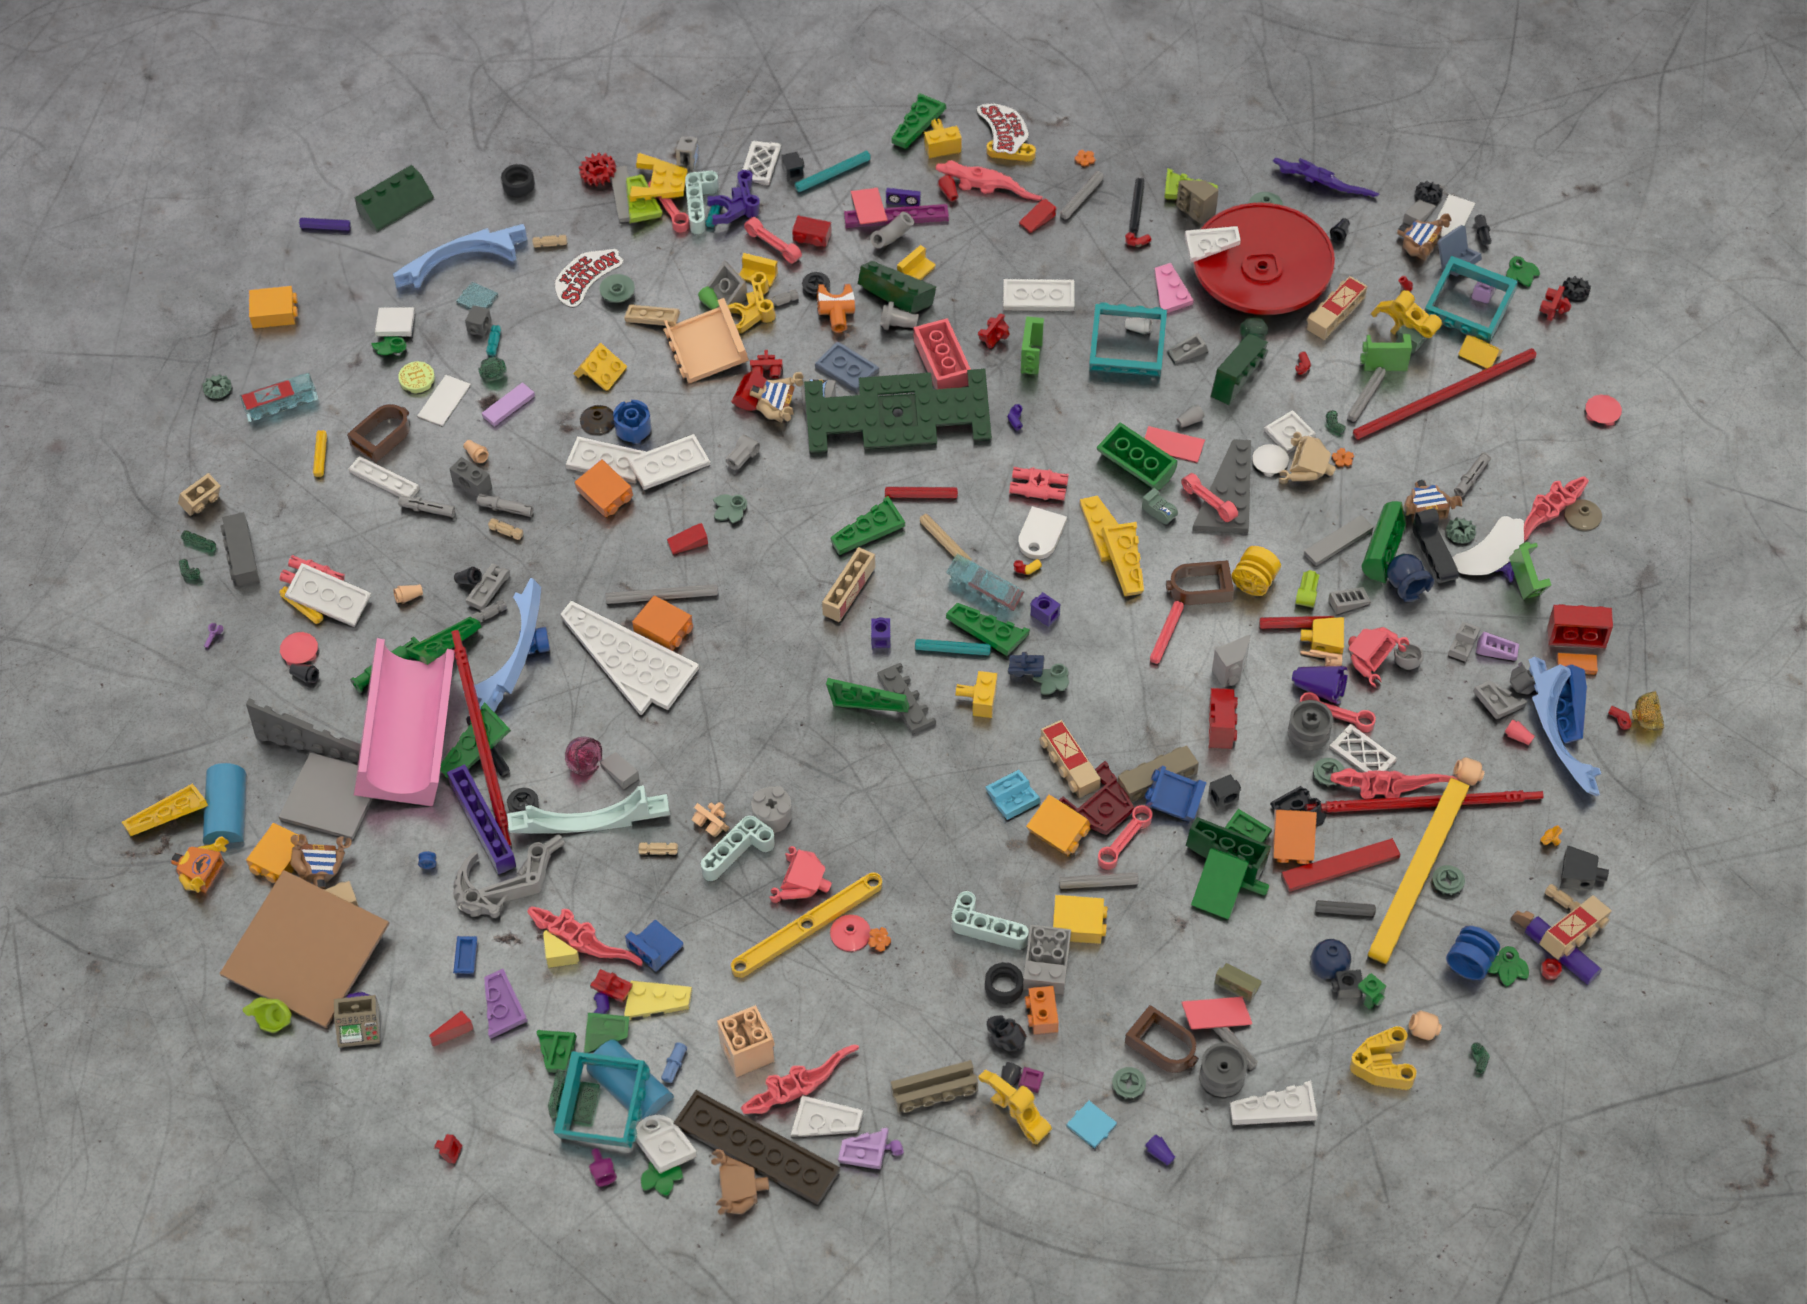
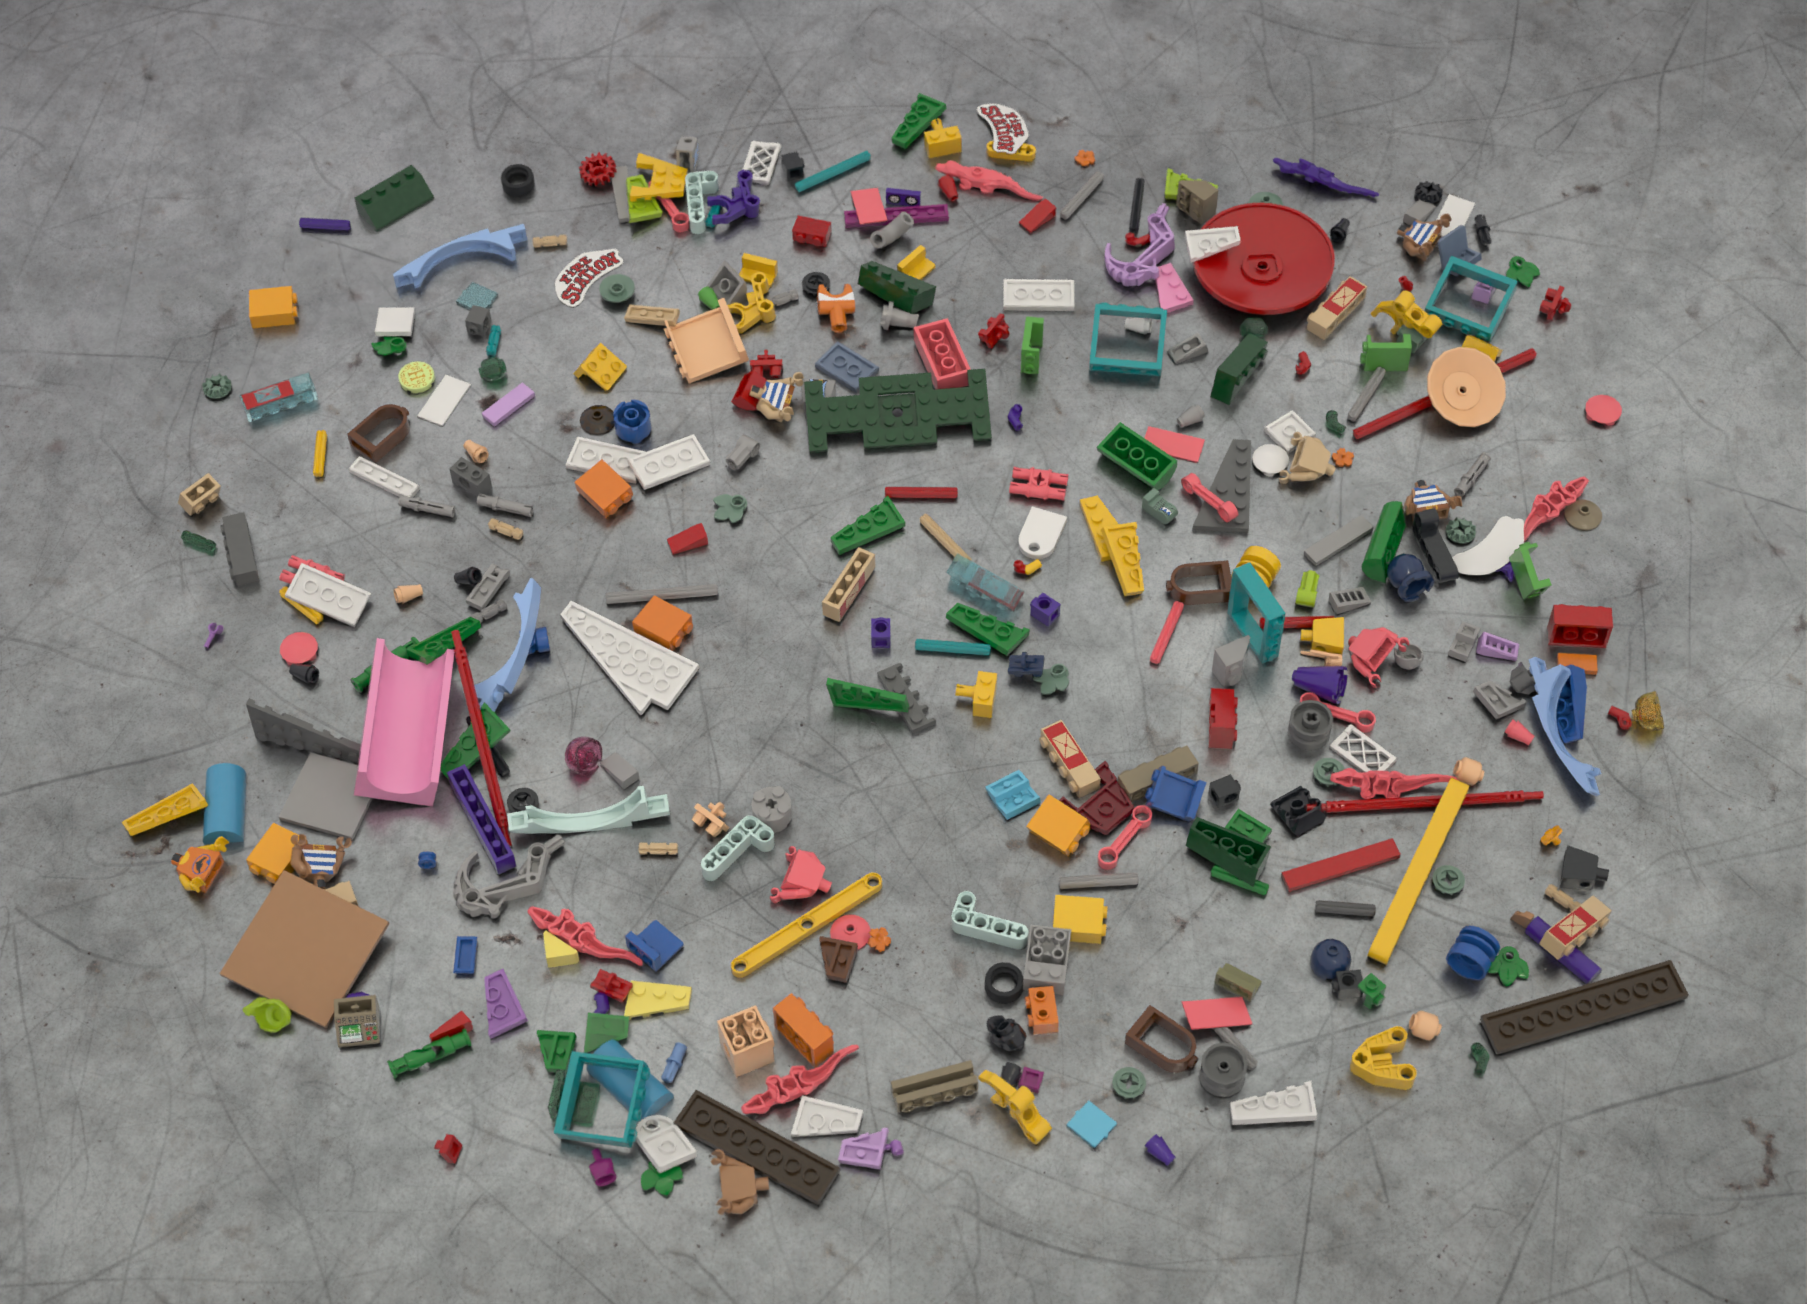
(187, 572): clear green arm -> none
(419, 1057): none -> green piece
(789, 252): coral piece -> none
(803, 1030): none -> orange brick
(838, 957): none -> reddish brown wing
(1144, 266): none -> lavender piece
(1220, 883): green tile -> none
(1248, 584): none -> teal window
(1294, 836): orange brick -> none
(1479, 379): none -> light nougat dish
(1551, 969): red tile -> none
(1581, 292): black gear -> none
(1583, 1007): none -> dark brown plate

